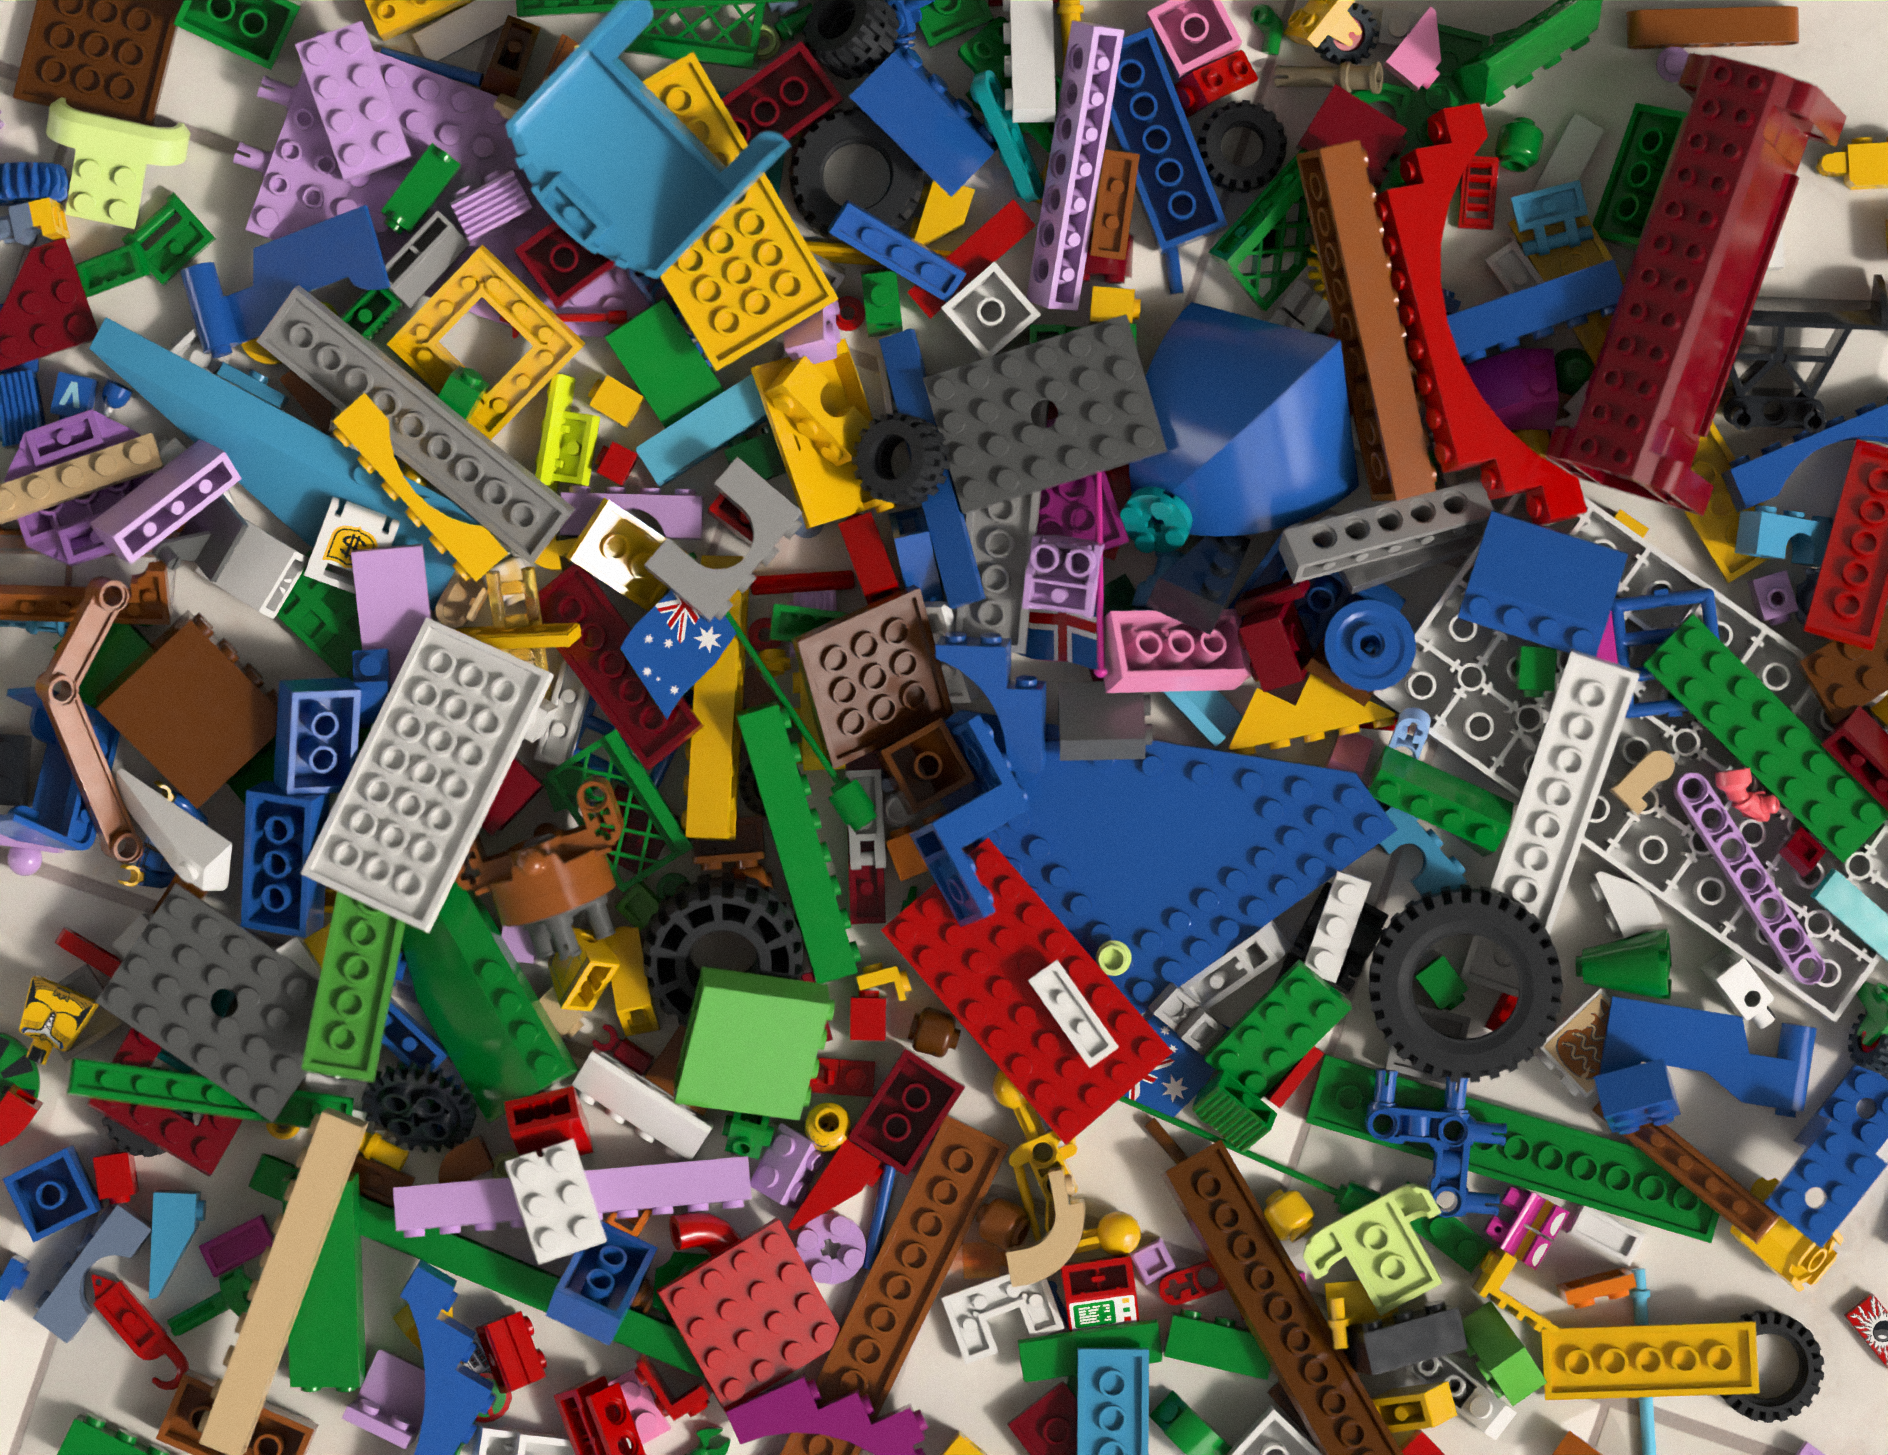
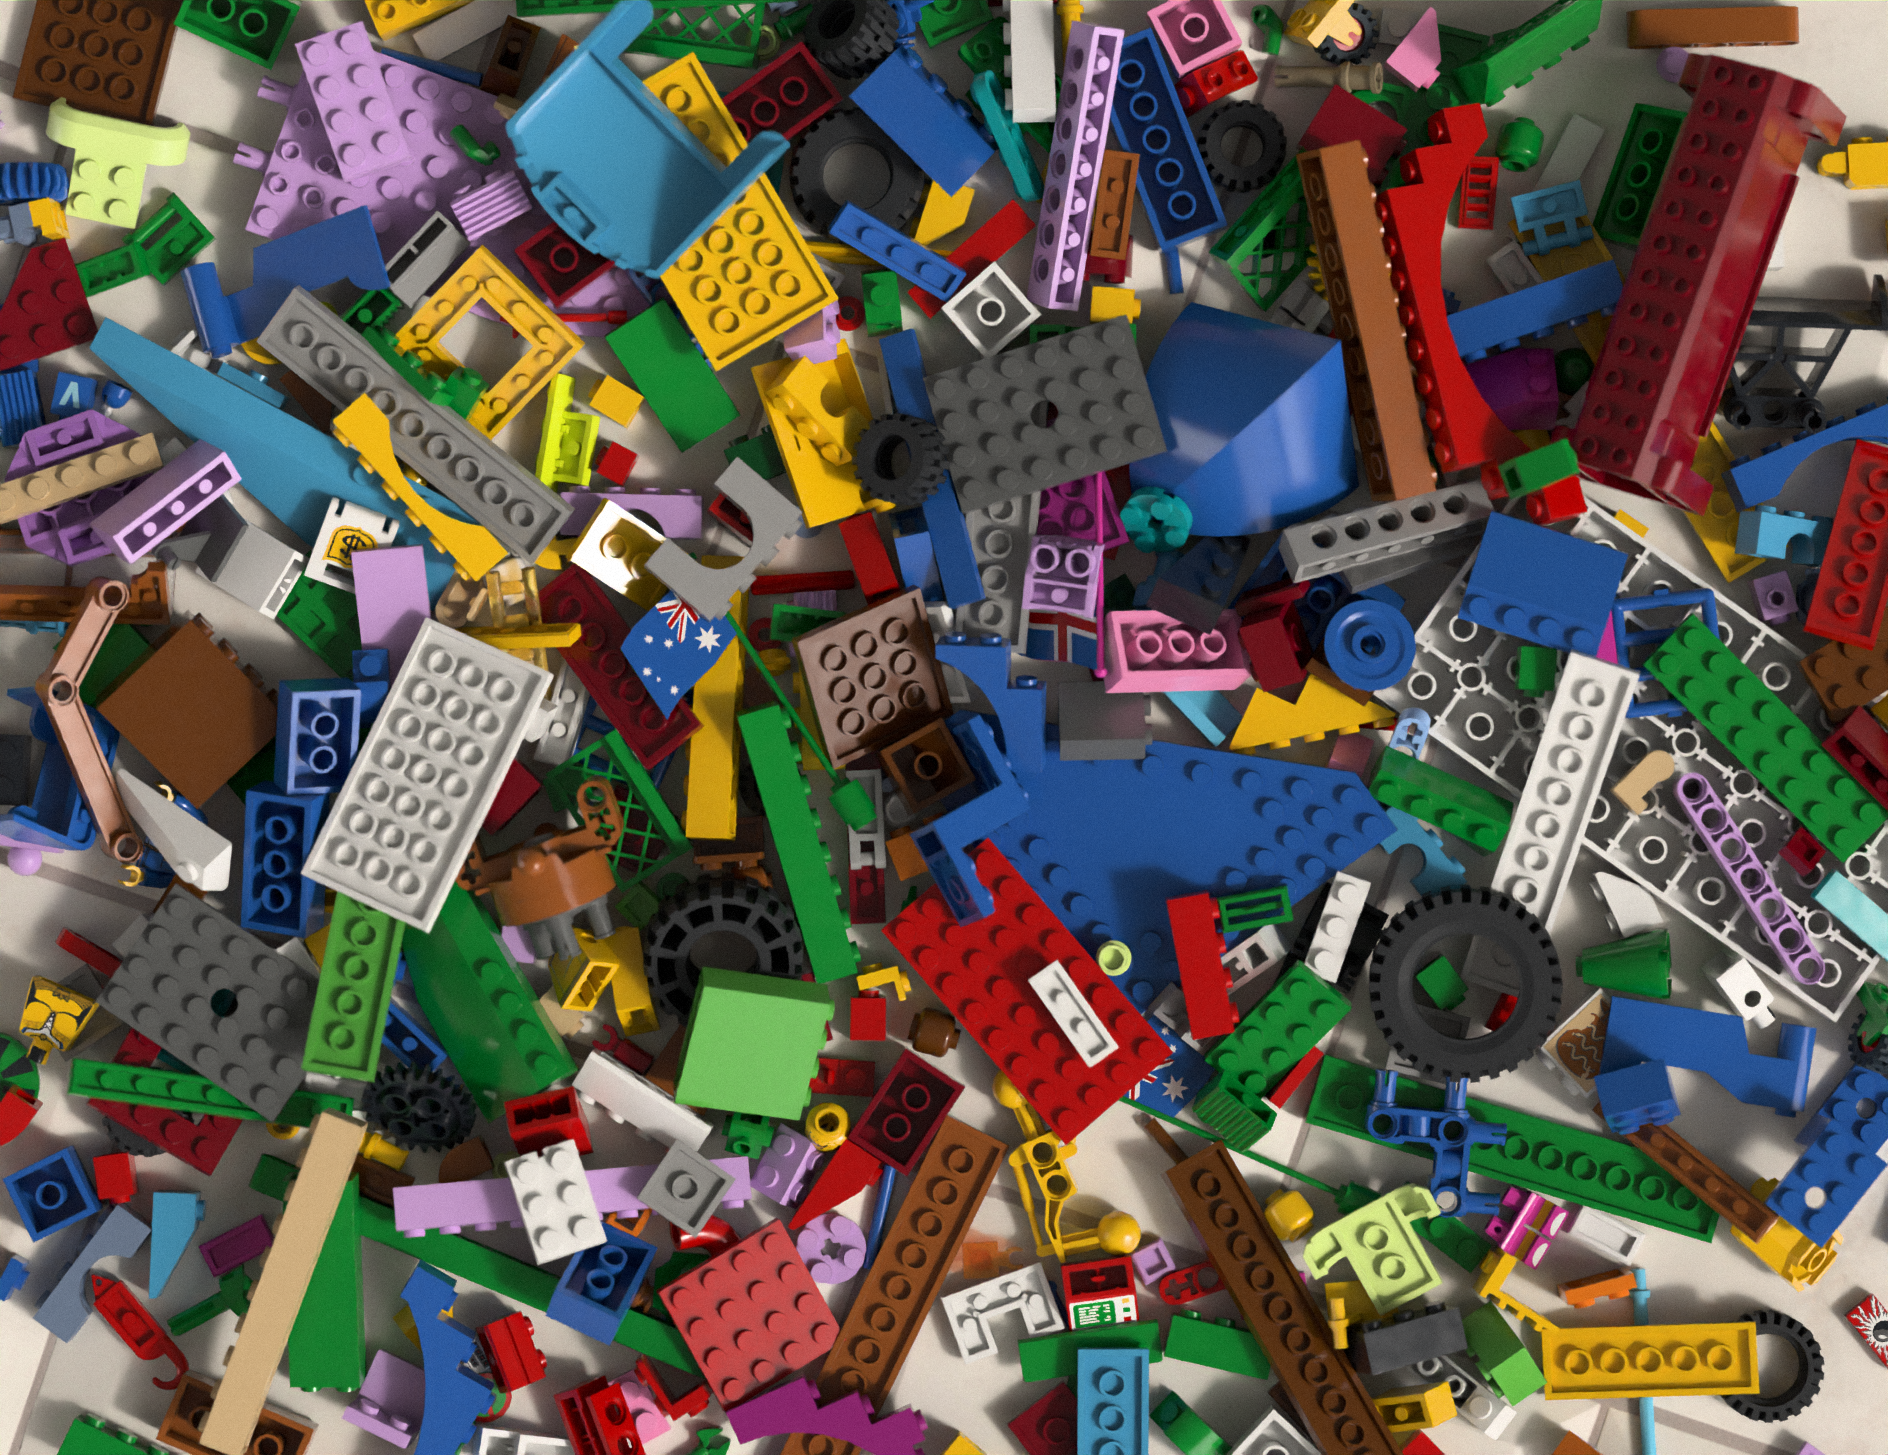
(408, 365): none -> green plate
(420, 190): green brick -> none
(470, 147): none -> green arm
(686, 1188): none -> light grey plate
(703, 432): medium azure panel -> none
(1003, 1223): dark orange head -> none
(1046, 1256): tan arch -> none
(1200, 964): none -> red brick
(1284, 903): none -> green tile
(1539, 469): none -> green slope
(1753, 805): coral arm -> none

